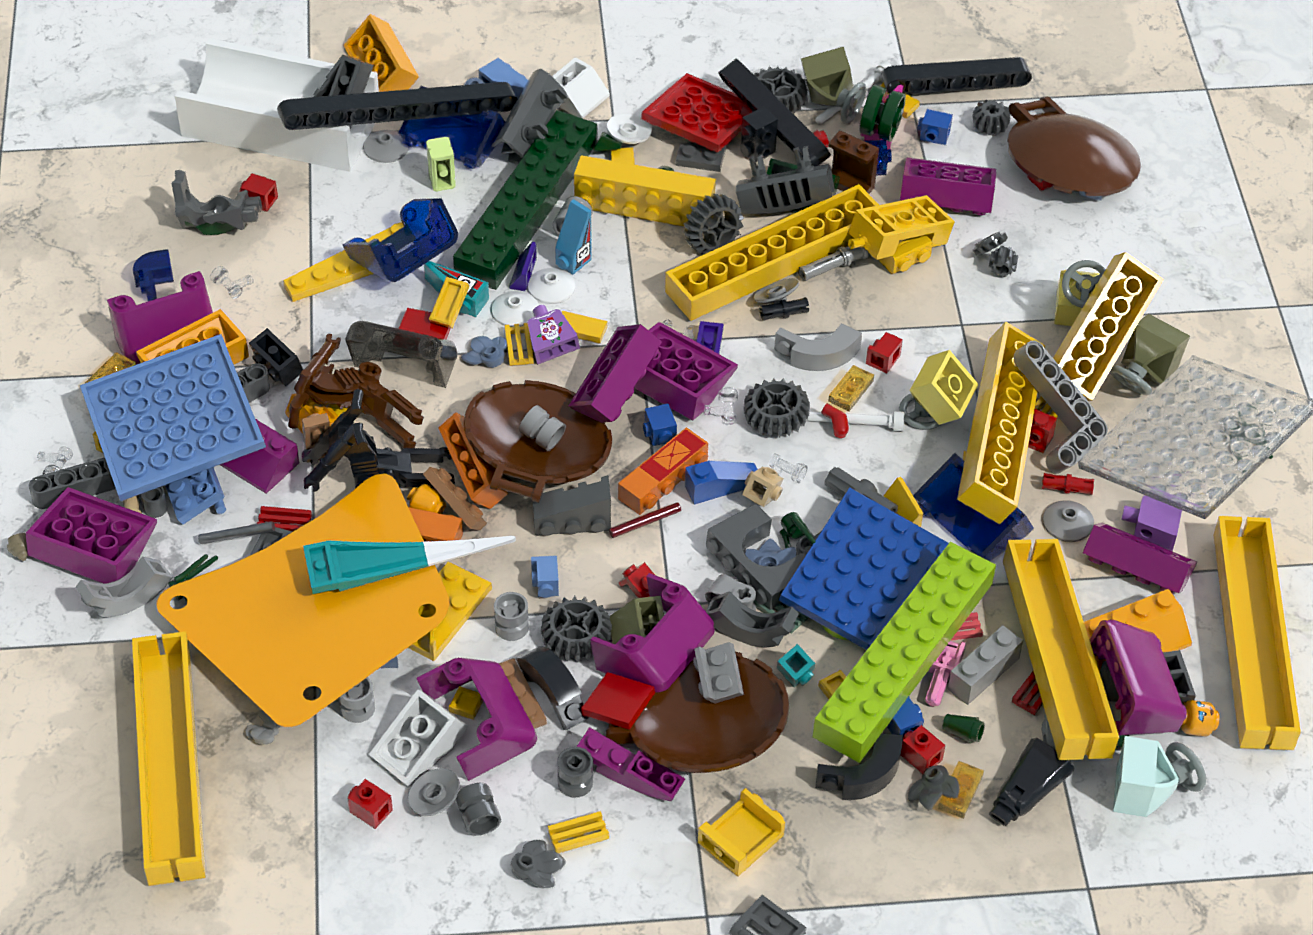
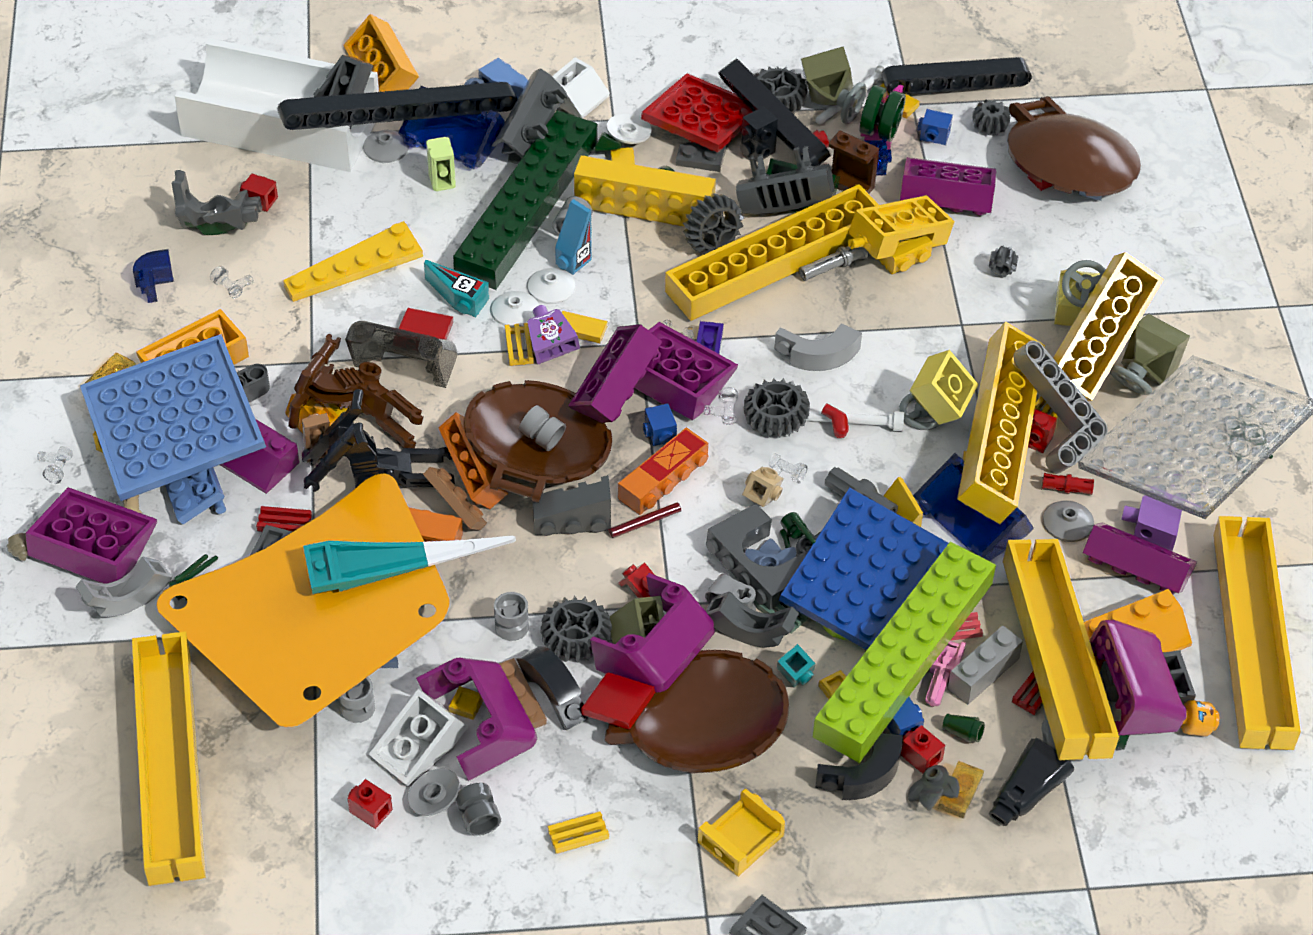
(91, 479): dark grey beam -> none
(148, 322): magenta windscreen -> none
(236, 532): flat silver bar -> none
(265, 733): light grey piece -> none
(276, 356): black brick -> none
(425, 235): clear blue windscreen -> none
(426, 499): light orange head -> none
(449, 302): yellow tile -> none
(465, 595): yellow plate -> none
(486, 351): sand blue plate -> none
(524, 268): dark purple slope -> none
(539, 864): dark grey plate -> none
(545, 575): medium blue brick -> none
(575, 772): dark grey wheel -> none
(631, 770): magenta slope -> none
(716, 479): blue slope -> none
(718, 672): light grey bracket -> none
(776, 291): light grey dish -> none
(784, 308): black pin -> none
(851, 388): clear yellow plate -> none
(884, 352): red brick -> none
(990, 243): dark grey gear -> none
(1150, 776): light aqua piece -> none

